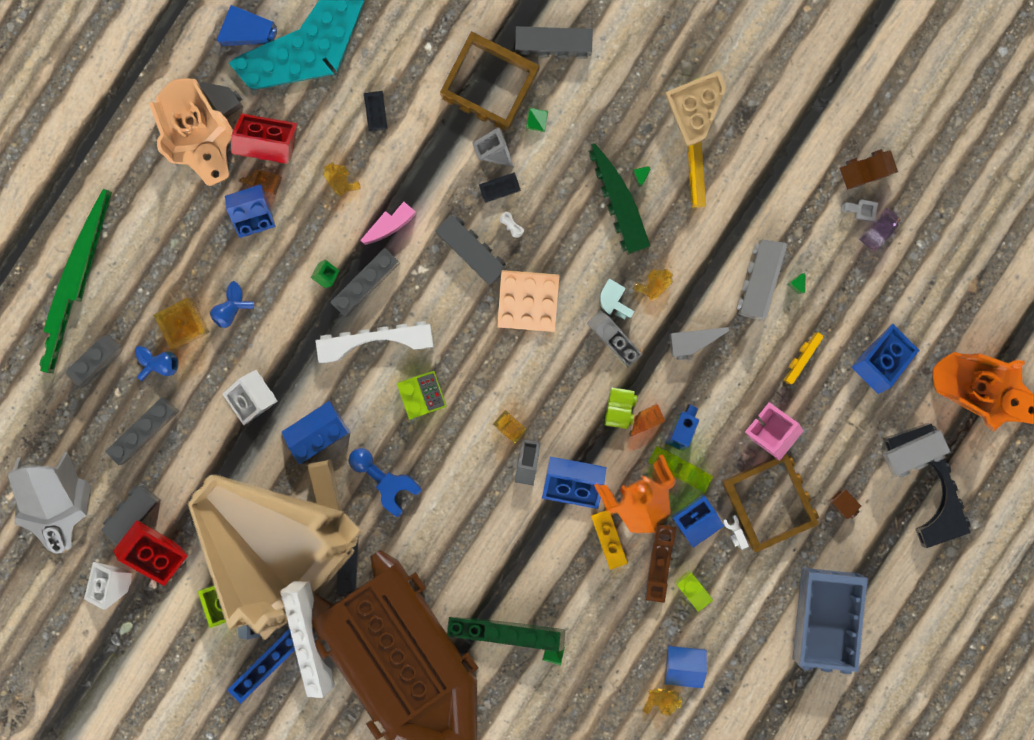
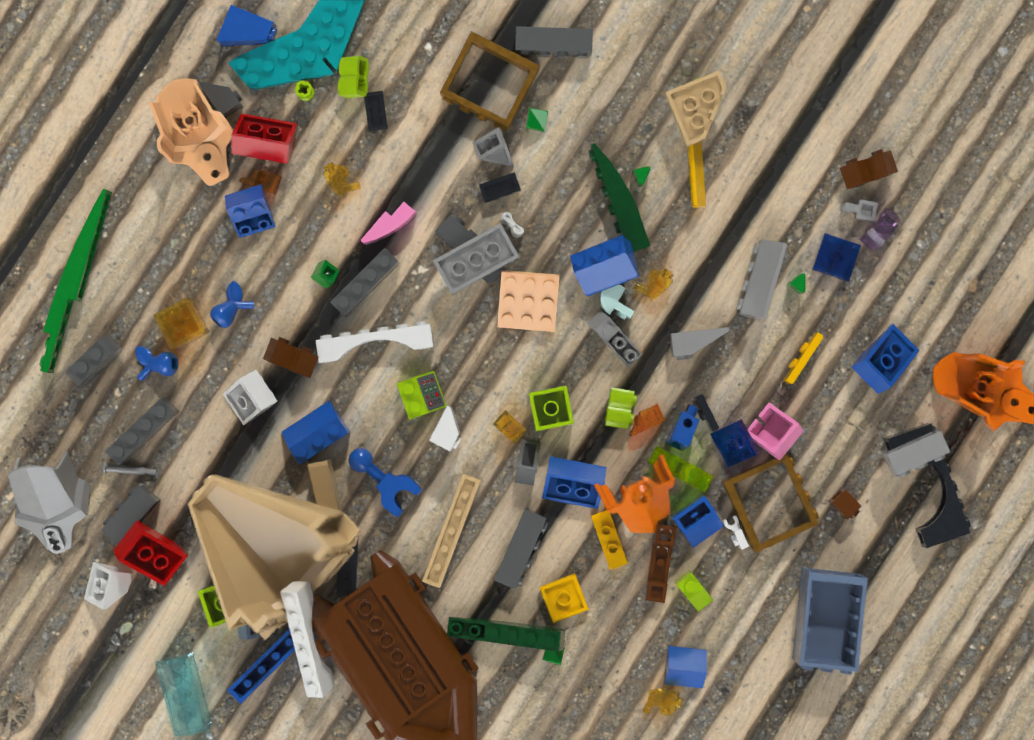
(128, 469): none -> light grey piece
(183, 694): none -> clear light blue slope
(290, 357): none -> reddish brown brick
(304, 84): none -> lime bush
(353, 77): none -> lime brick
(447, 431): none -> white slope
(451, 530): none -> tan plate
(476, 258): none -> light grey plate
(520, 548): none -> dark grey brick
(551, 408): none -> lime brick
(564, 598): none -> yellow plate
(605, 265): none -> slope
(705, 413): none -> black plate
(734, 443): none -> clear blue plate
(836, 257): none -> clear blue plate

